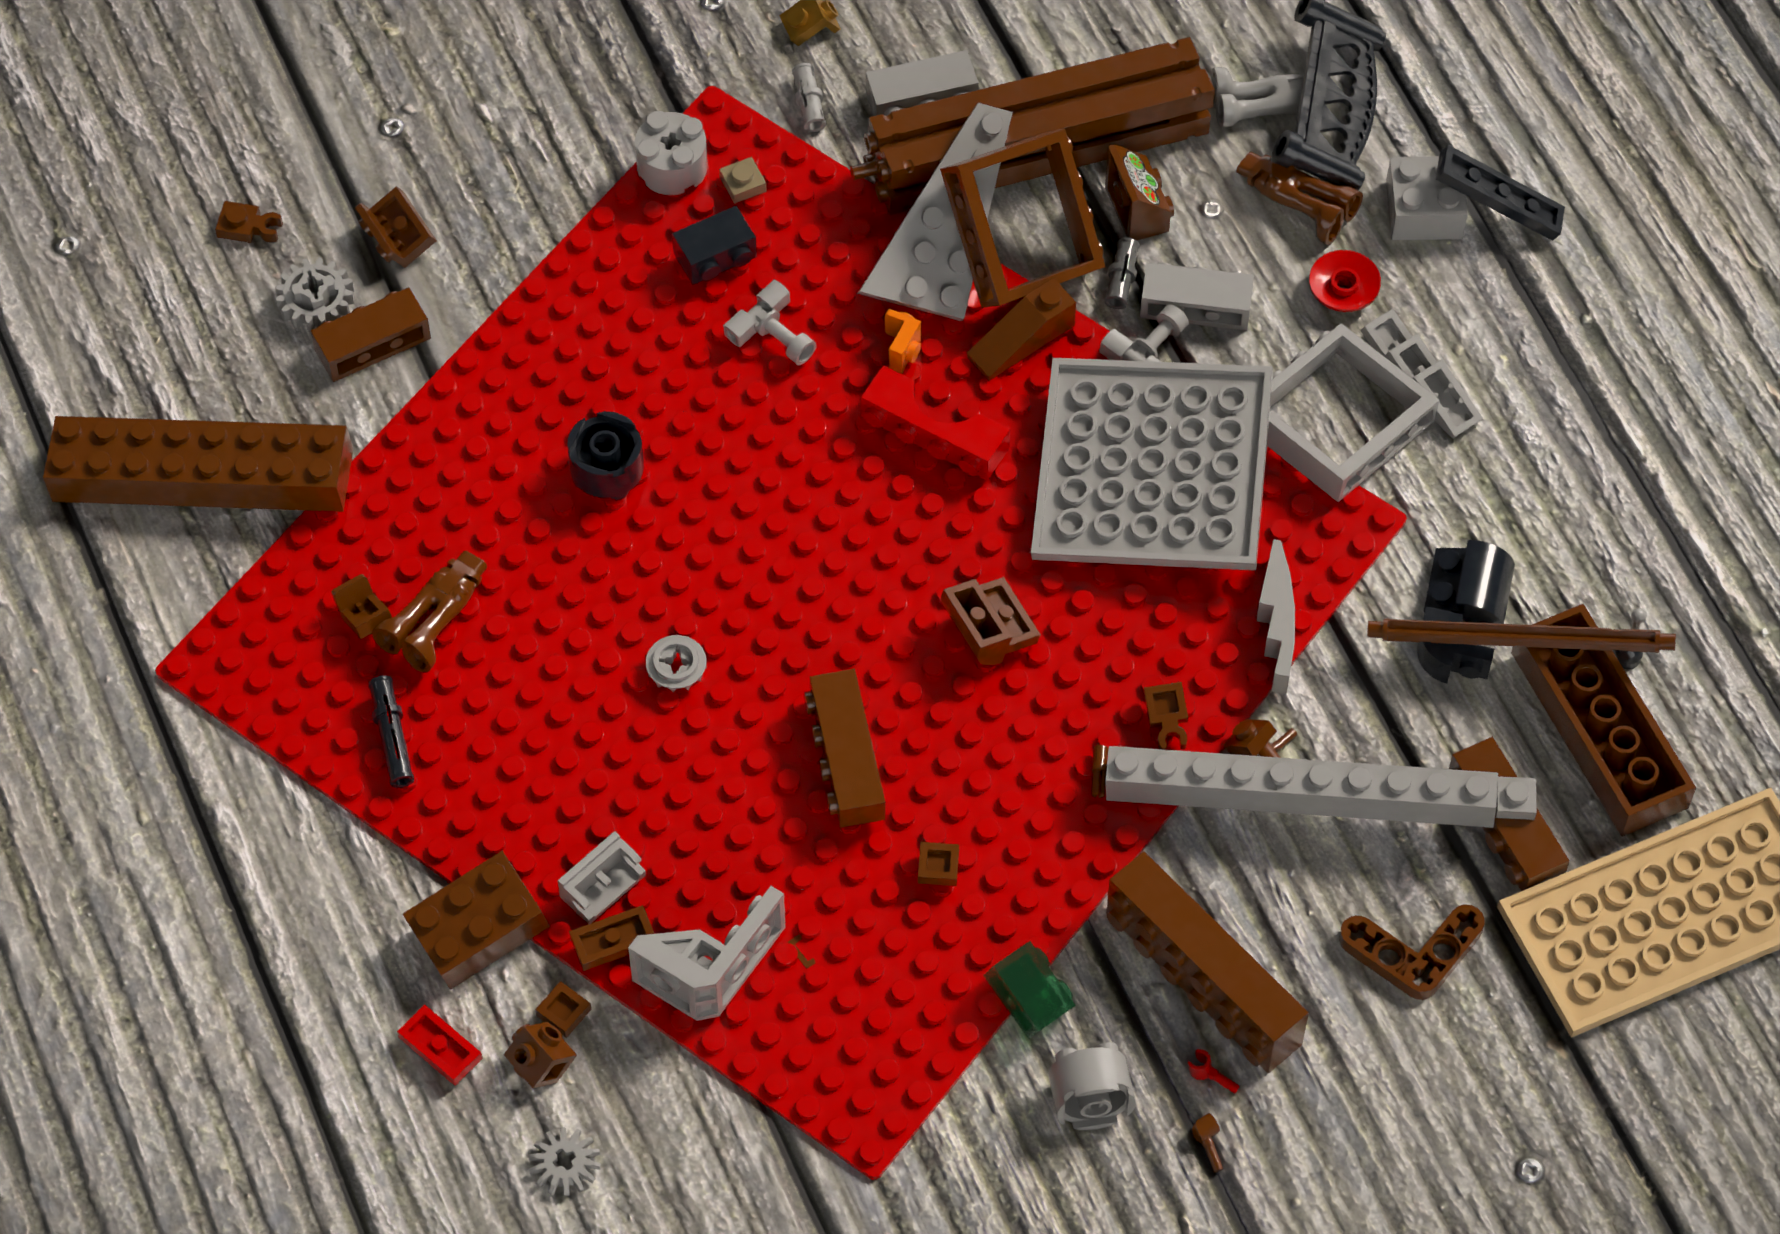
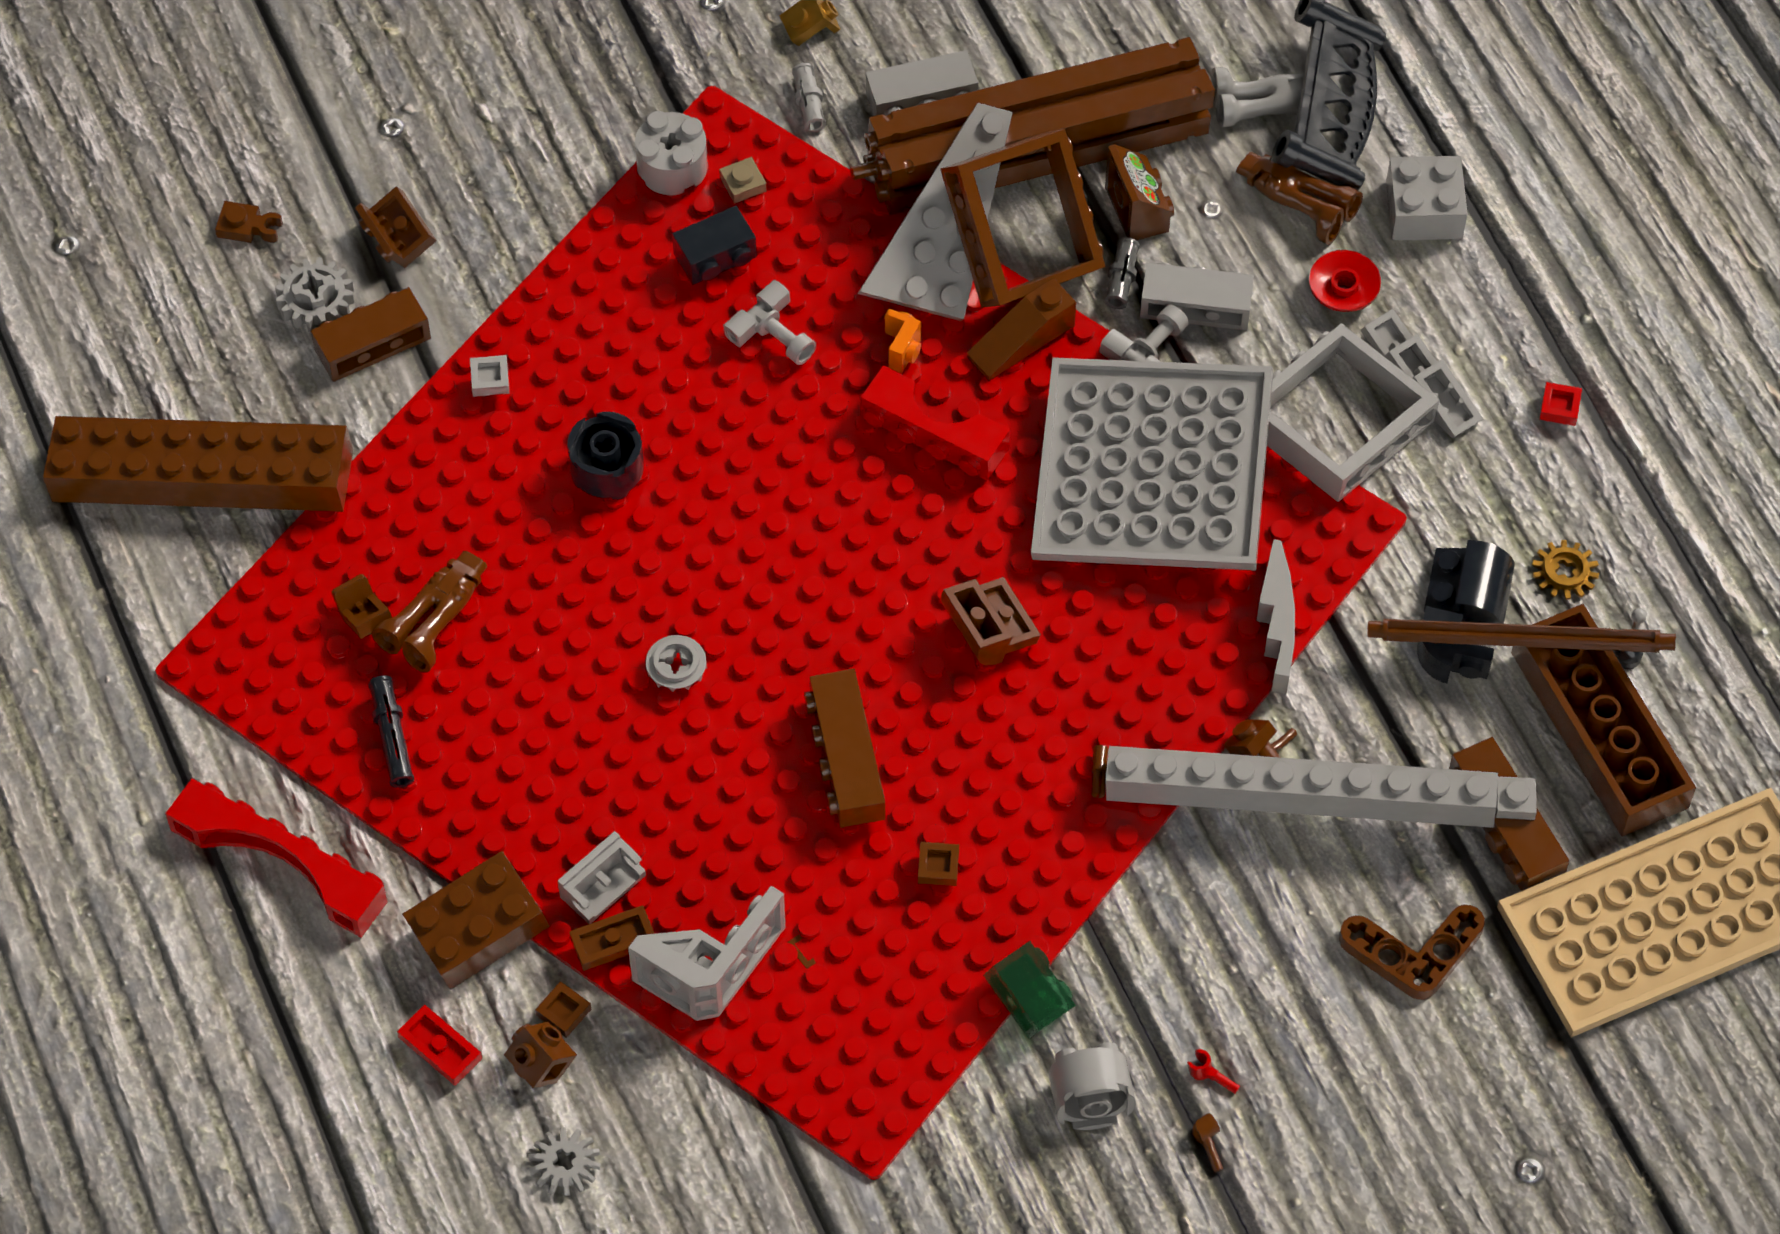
(213, 820): none -> red arch
(489, 375): none -> light grey plate
(1167, 709): reddish brown plate -> none
(1206, 963): reddish brown brick -> none
(1500, 192): black plate -> none
(1560, 403): none -> red plate
(1569, 558): none -> pearl gold gear

